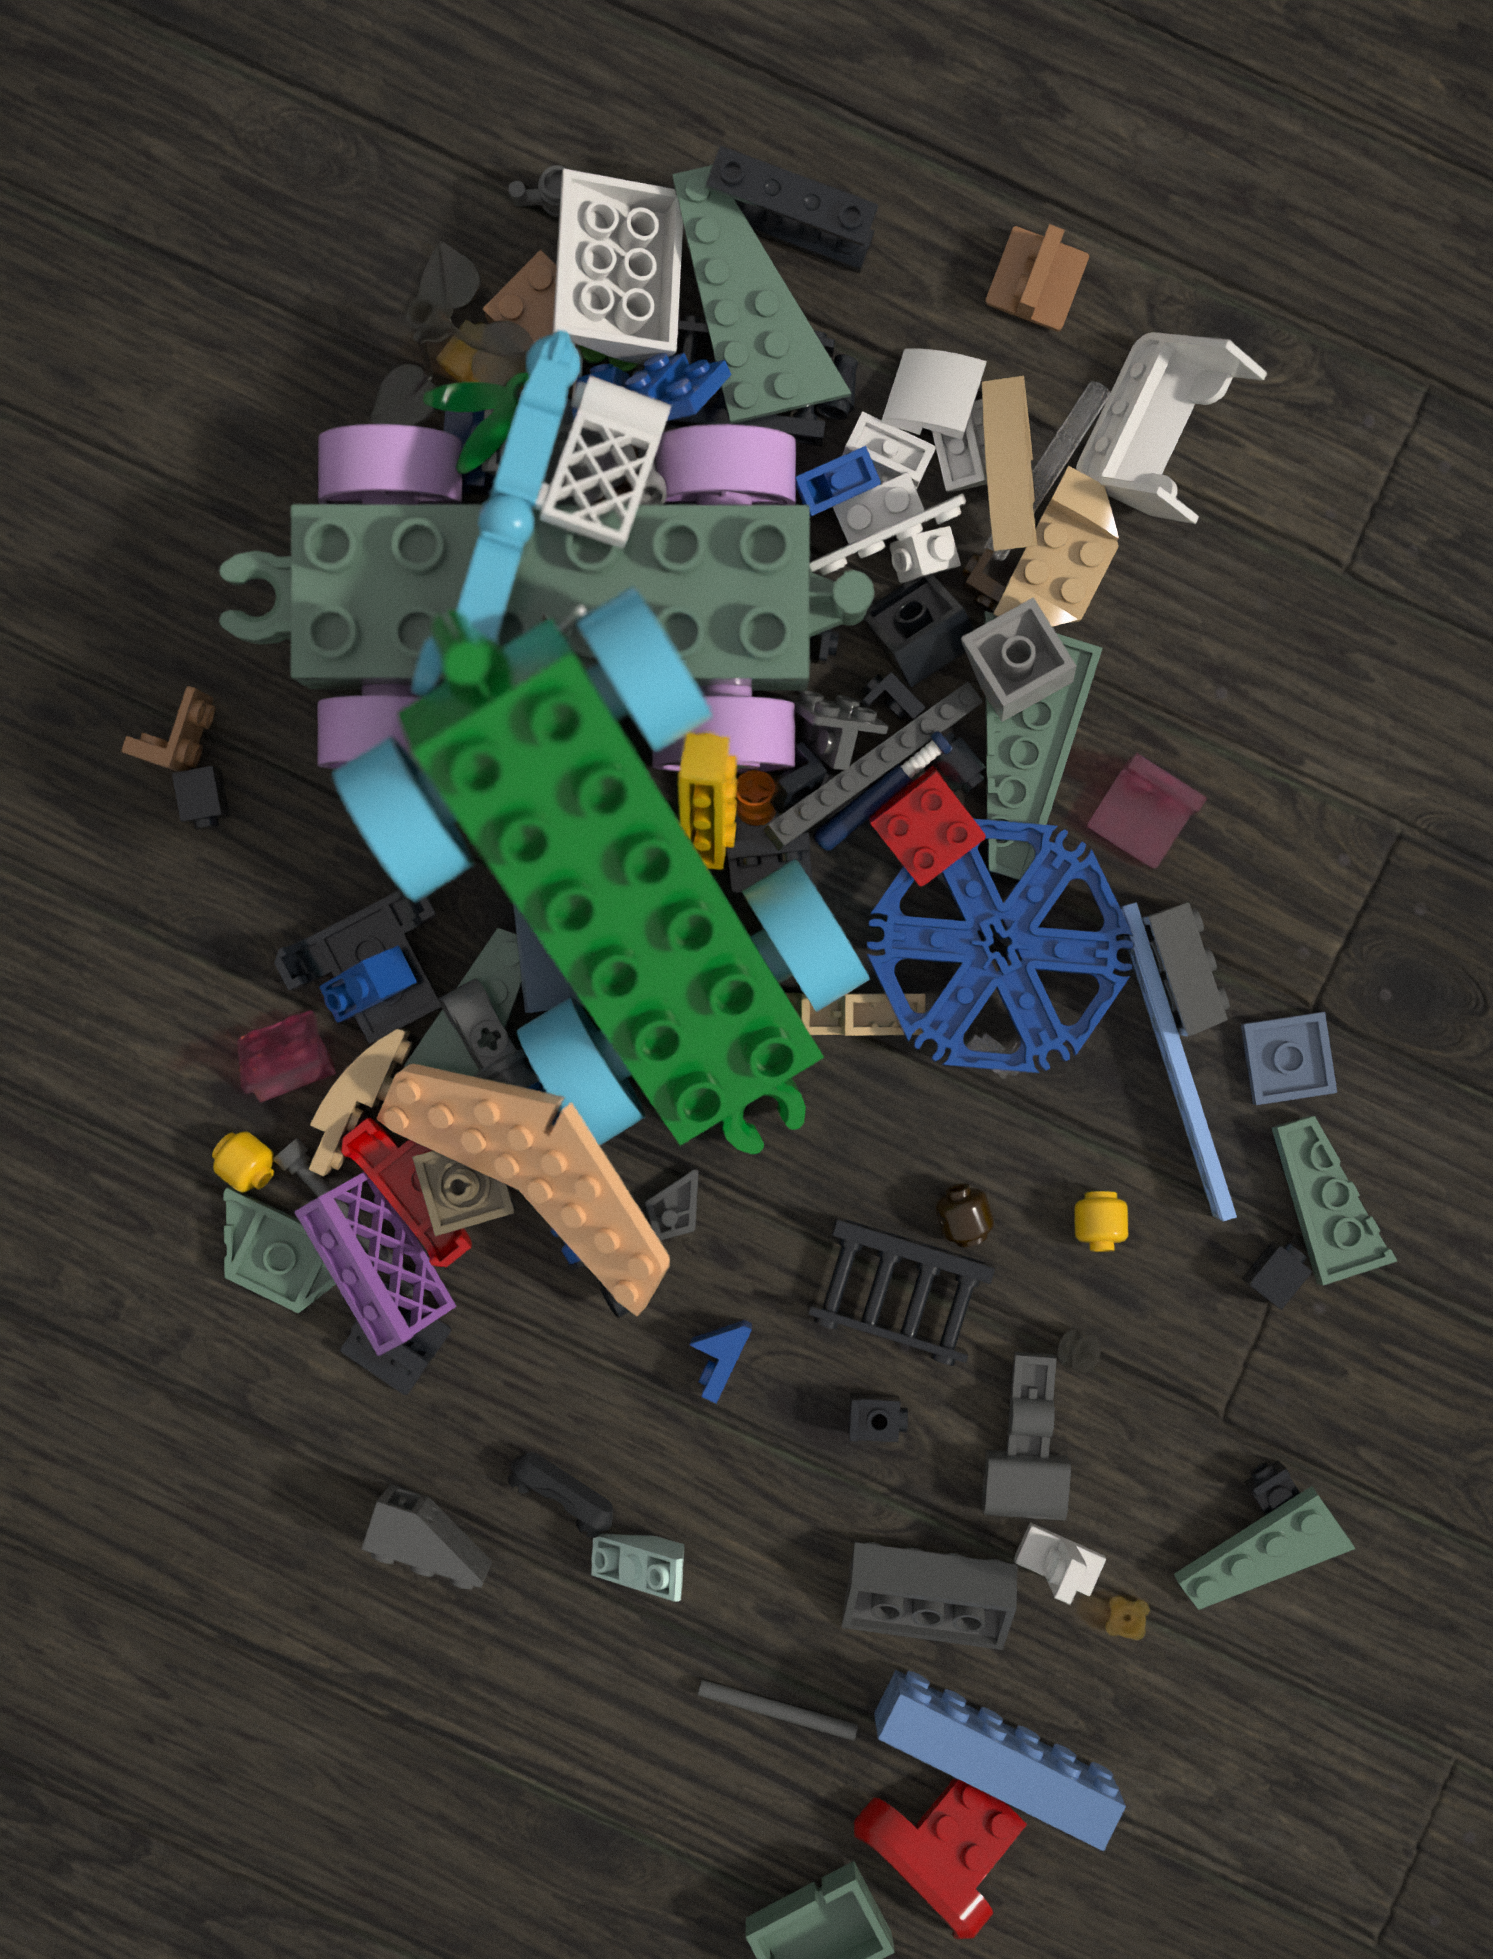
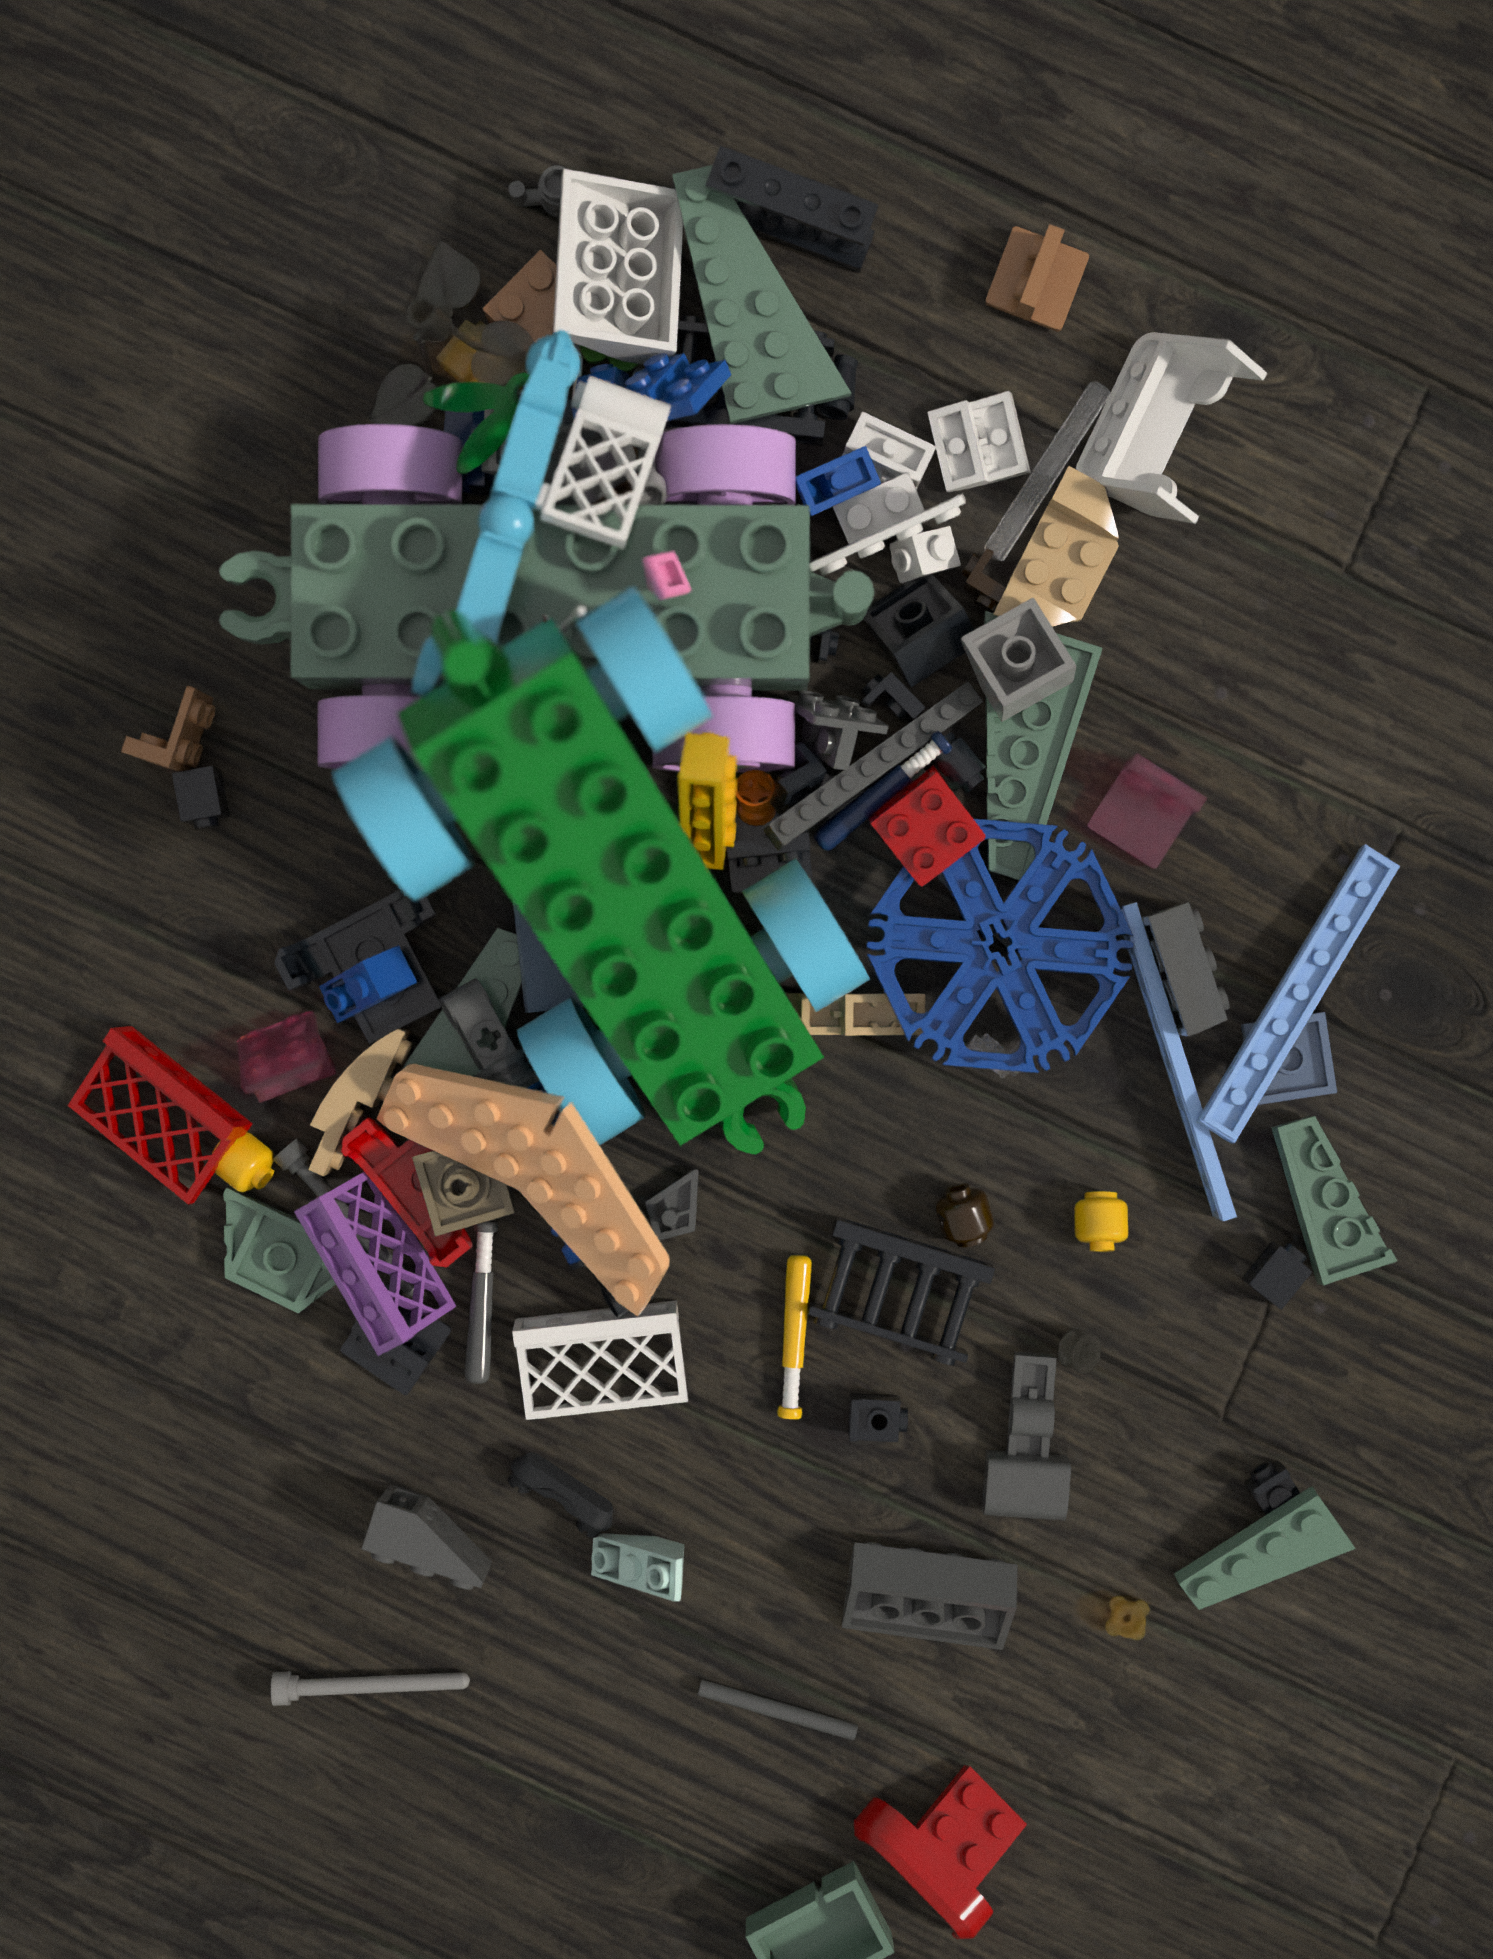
(179, 1086): none -> red fence
(289, 1687): none -> light grey piece
(480, 1316): none -> dark grey piece
(599, 1326): none -> white fence
(665, 576): none -> bright pink slope
(726, 1346): blue slope -> none
(795, 1321): none -> yellow piece
(933, 392): white slope -> none
(999, 1758): medium blue brick -> none
(1009, 463): tan slope -> none
(1062, 1562): white bracket -> none
(1297, 994): none -> light blue tile

